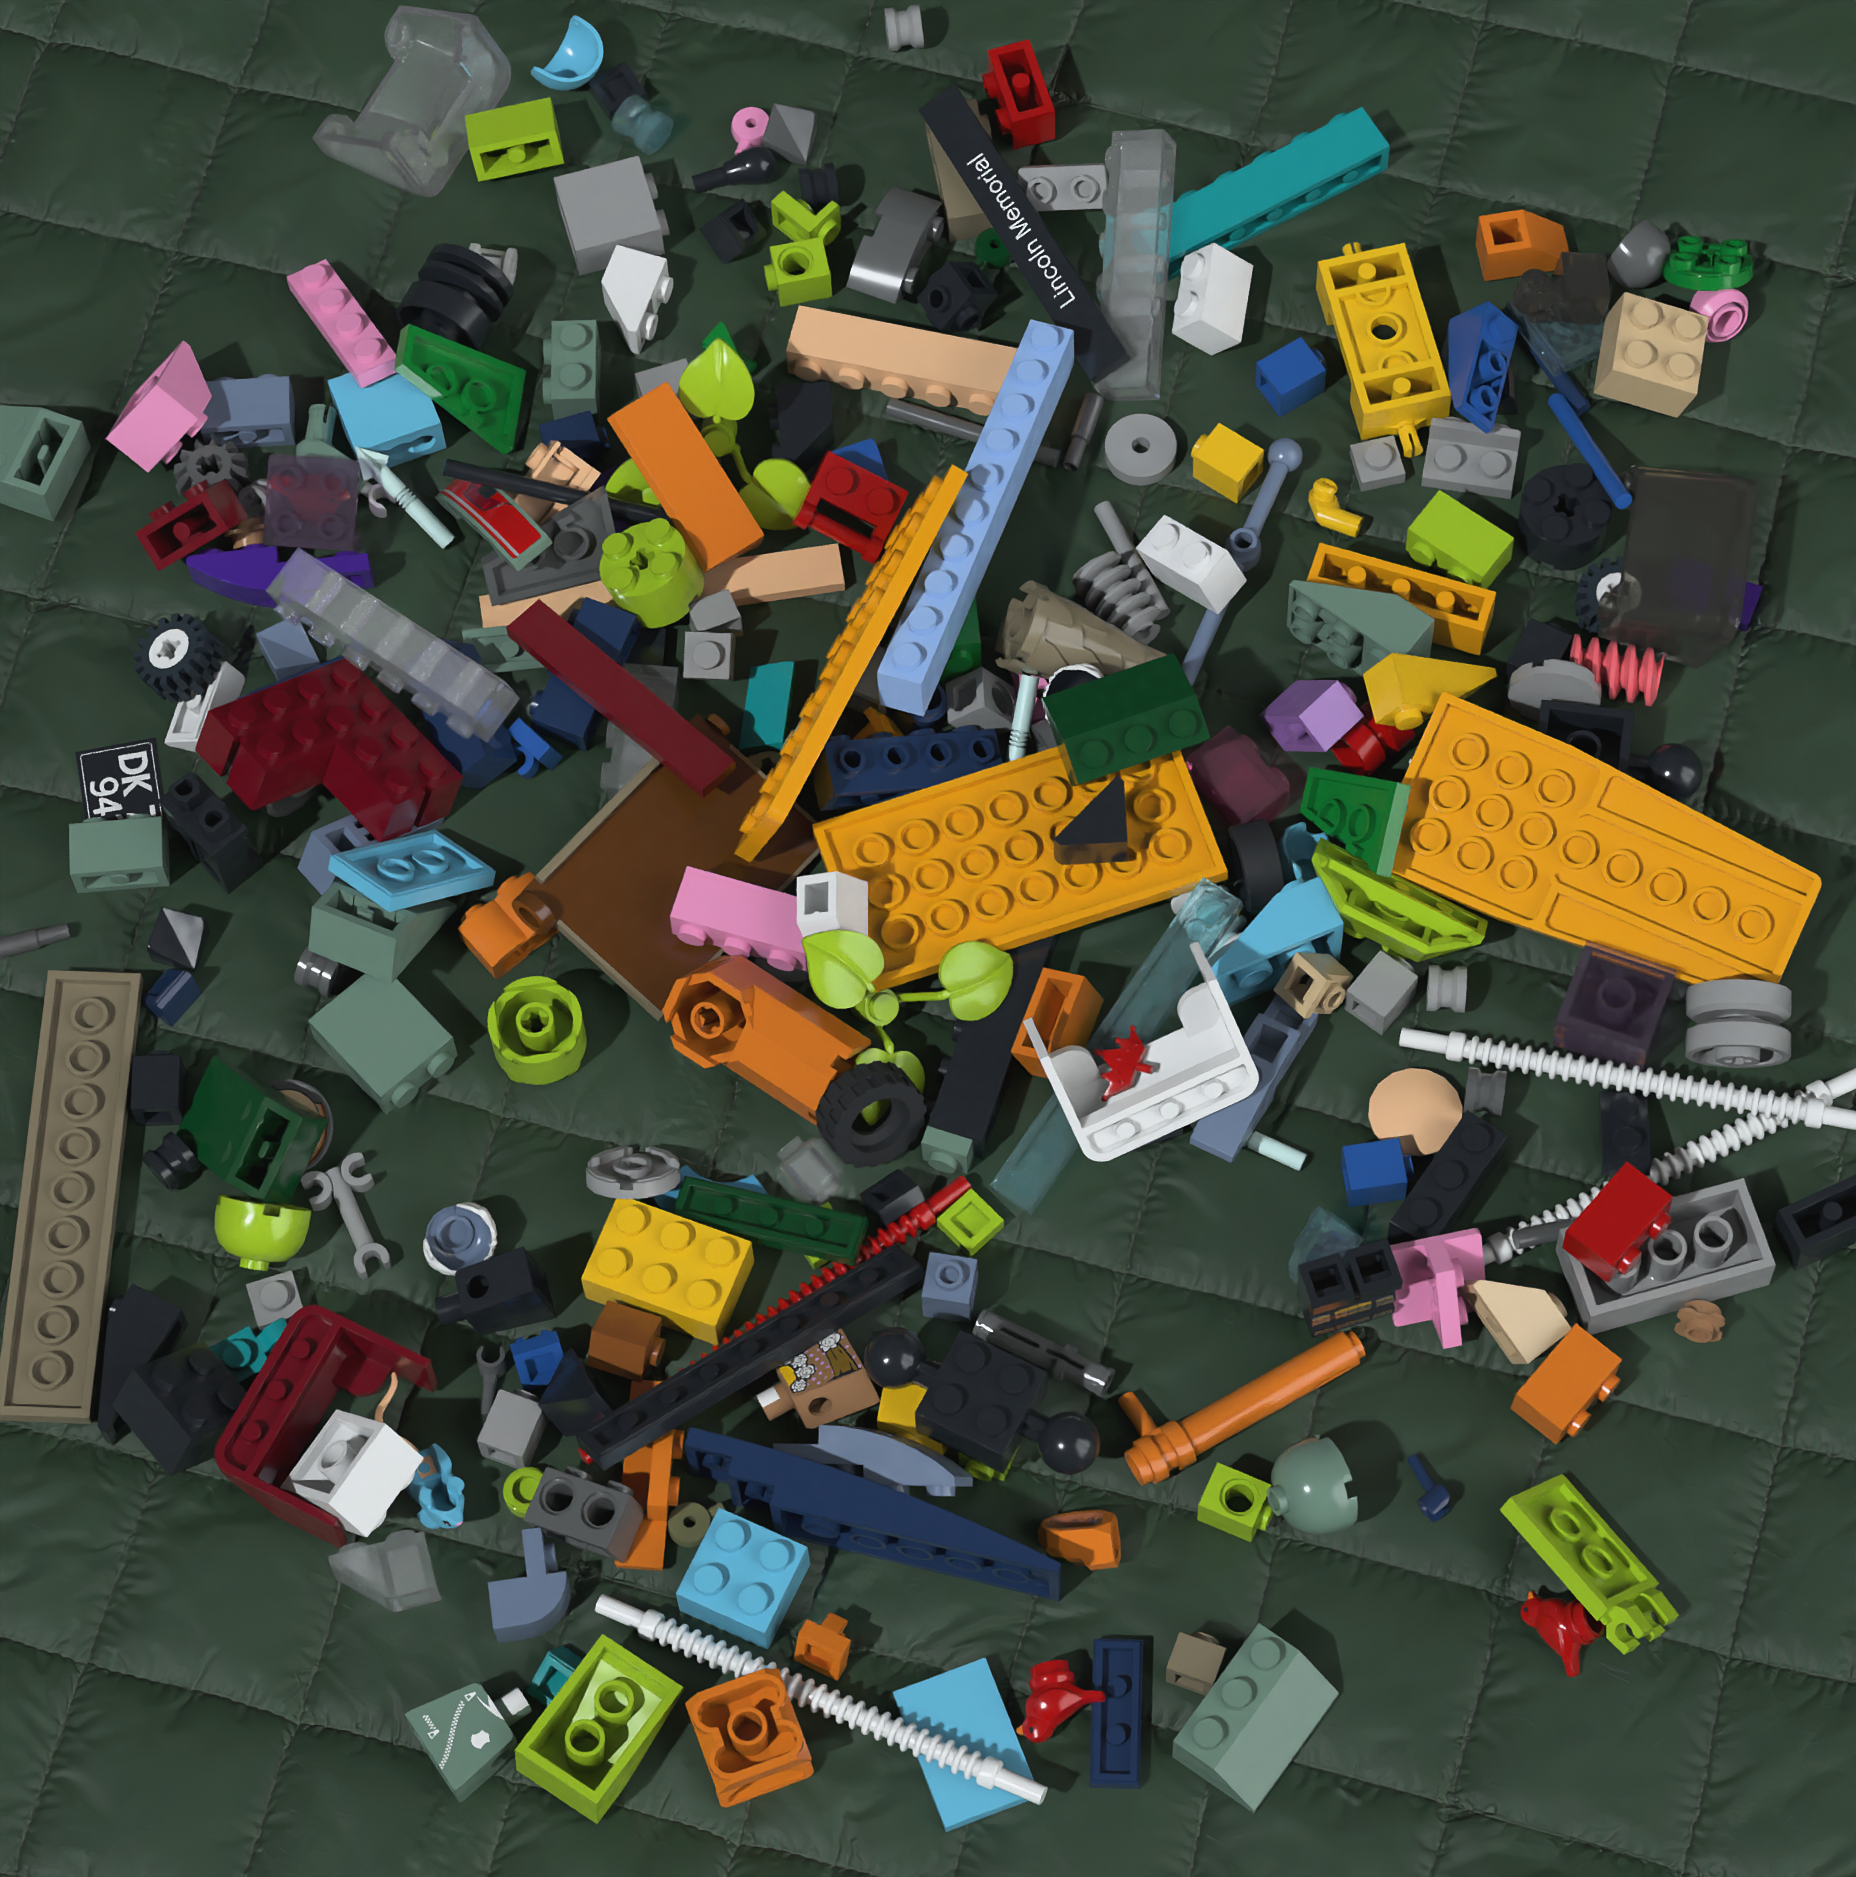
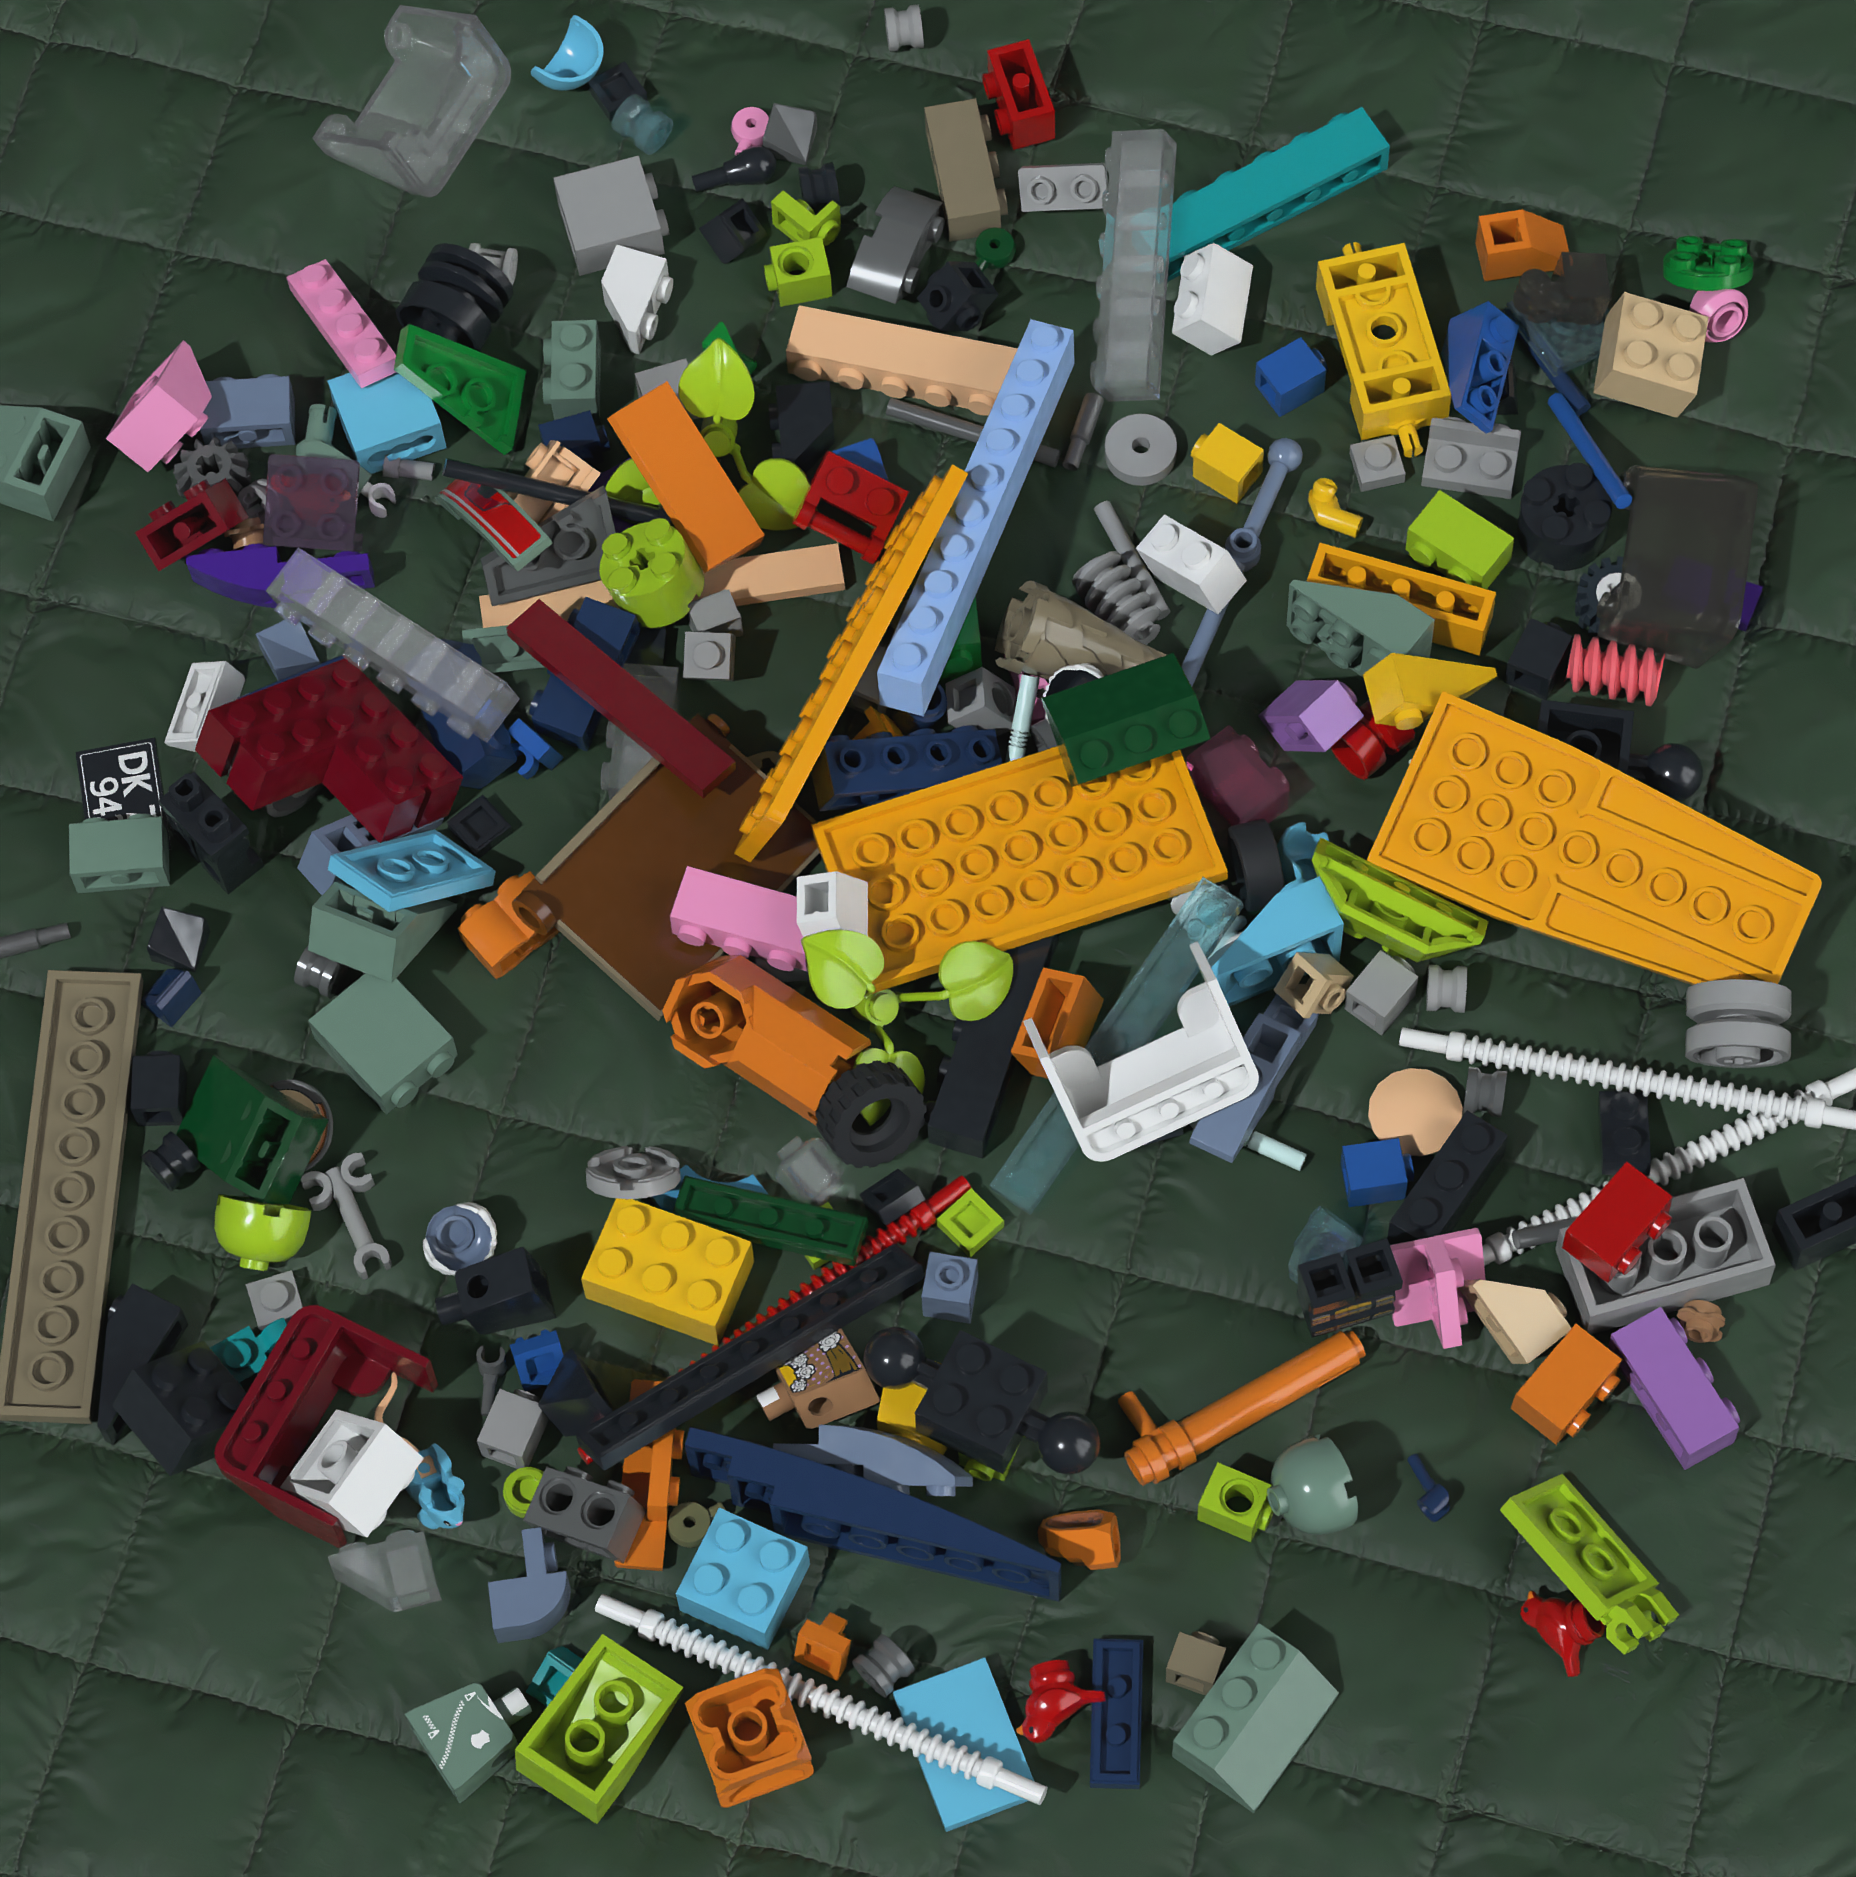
(178, 657): black wheel -> none
(374, 466): light aqua piece -> none
(408, 468): none -> light grey piece
(479, 827): none -> black tile
(514, 139): lime brick -> none
(543, 1055): lime brick -> none
(626, 1341): dark orange brick -> none
(768, 707): teal slope -> none
(883, 1665): none -> dark grey wheel
(947, 1151): sand green plate -> none
(1024, 233): black tile -> none
(1060, 1360): dark grey pin -> none
(1097, 831): black slope -> none
(1124, 1064): red piece -> none
(1359, 813): green wing -> none
(1553, 681): light grey tile -> none
(1614, 1006): clear purple brick -> none
(1640, 256): dark grey hair -> none
(1675, 1387): none -> medium lavender brick

